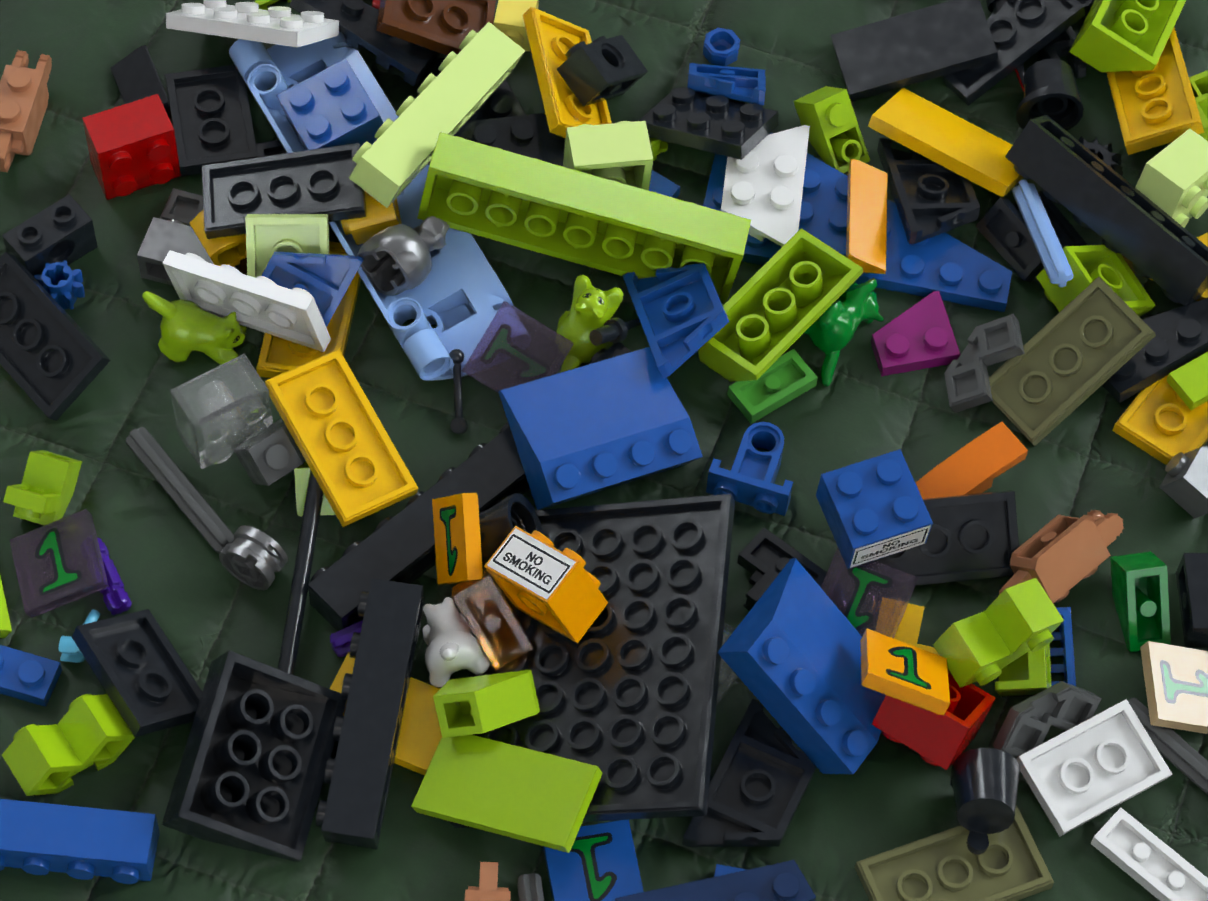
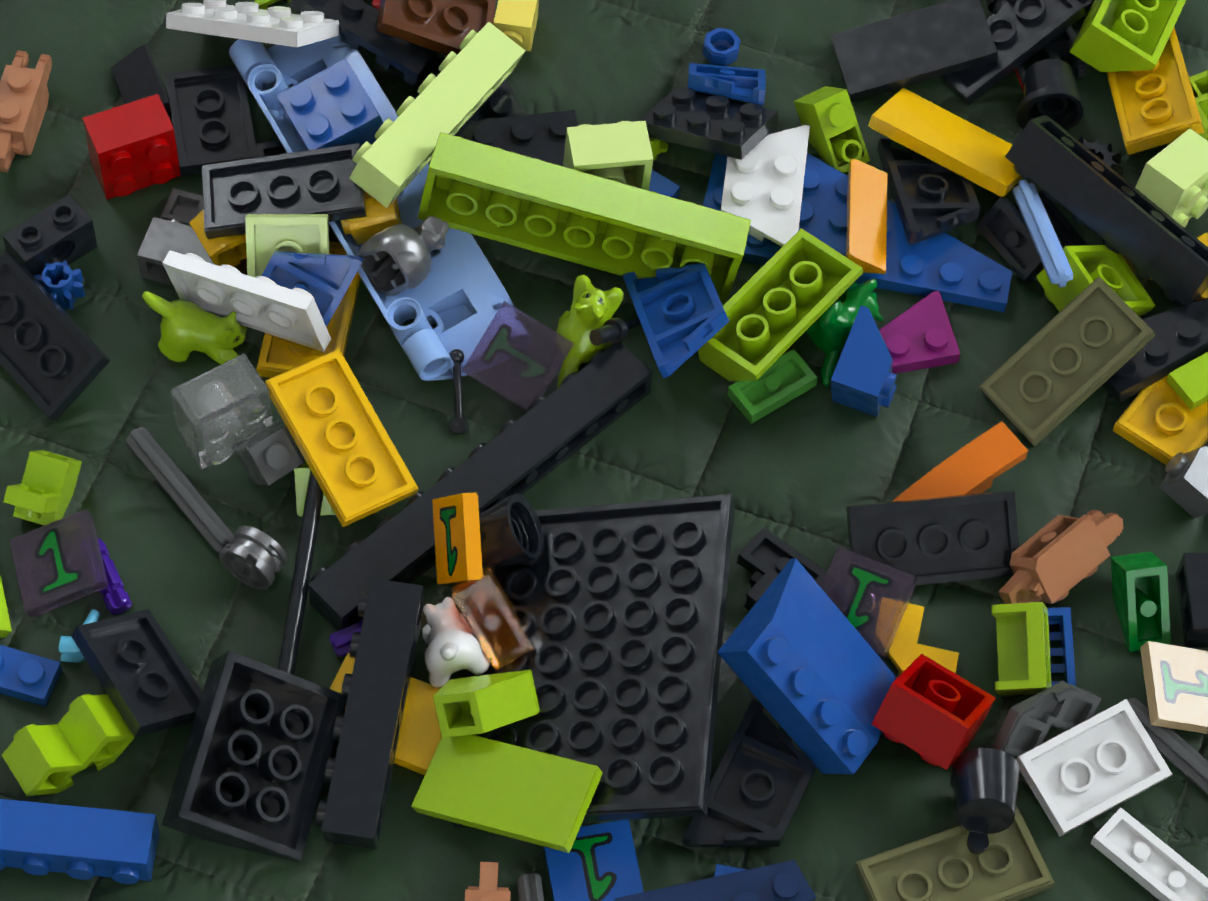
(547, 582): brick -> none
(549, 42): yellow tile -> none
(598, 427): blue slope -> none
(601, 69): black brick -> none
(754, 471): blue pin -> none
(864, 368): none -> blue slope
(874, 508): blue brick -> none
(904, 672): light orange tile -> none
(988, 344): dark grey tile -> none
(990, 640): lime brick -> none

